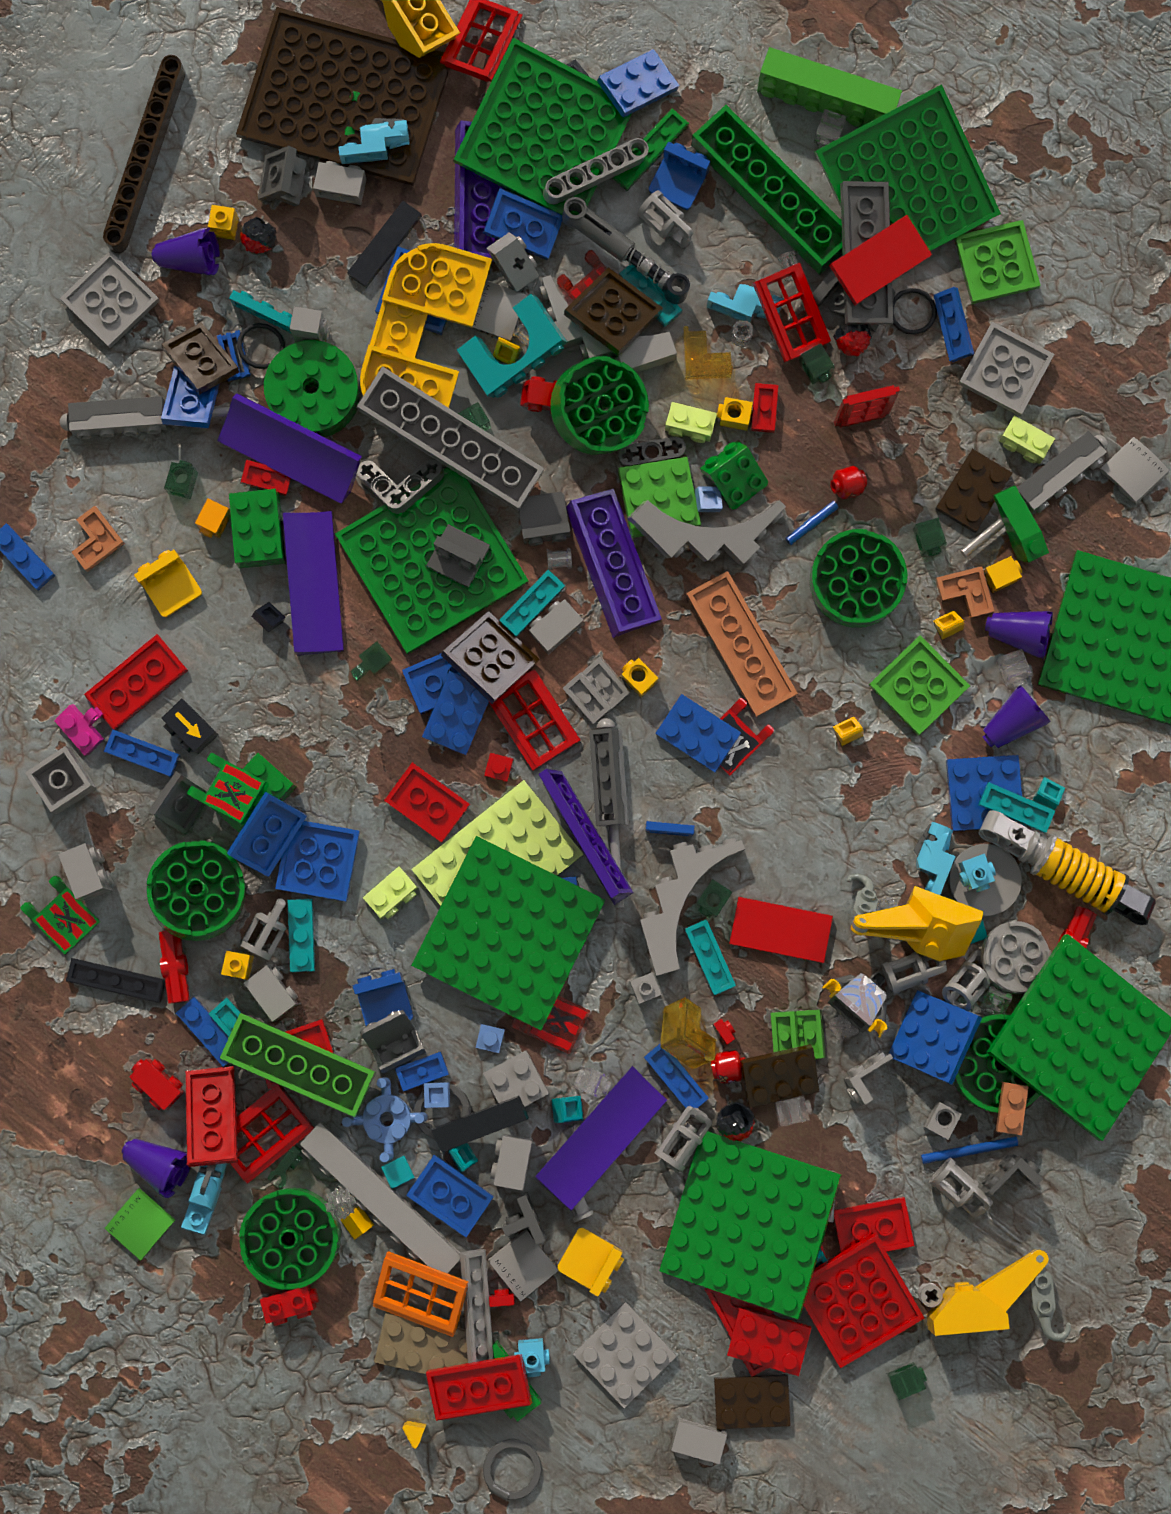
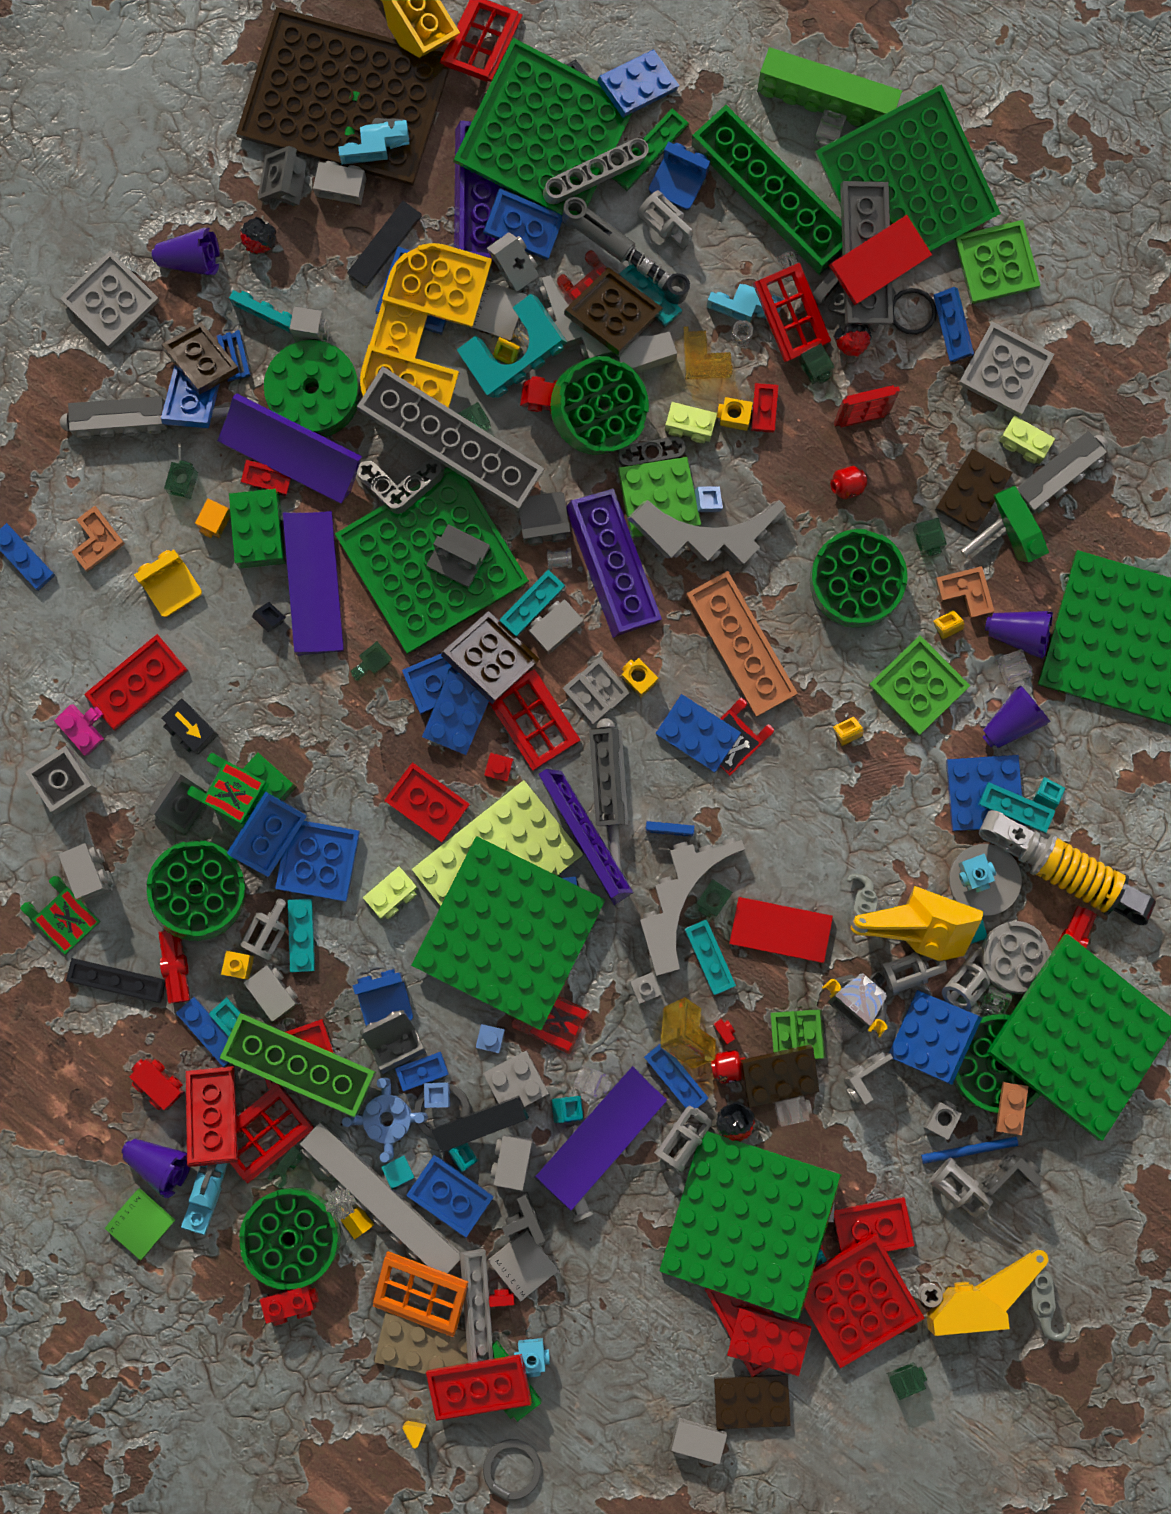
(142, 753): blue plate -> none
(143, 143): dark brown beam -> none
(223, 221): yellow brick -> none
(254, 326): black piece -> none
(590, 1261): yellow bracket -> none
(624, 1354): light grey plate -> none
(735, 474): green bracket -> none
(811, 523): blue piece -> none
(932, 855): medium azure plate -> none
(1002, 574): yellow brick -> none
(1134, 470): light grey slope -> none

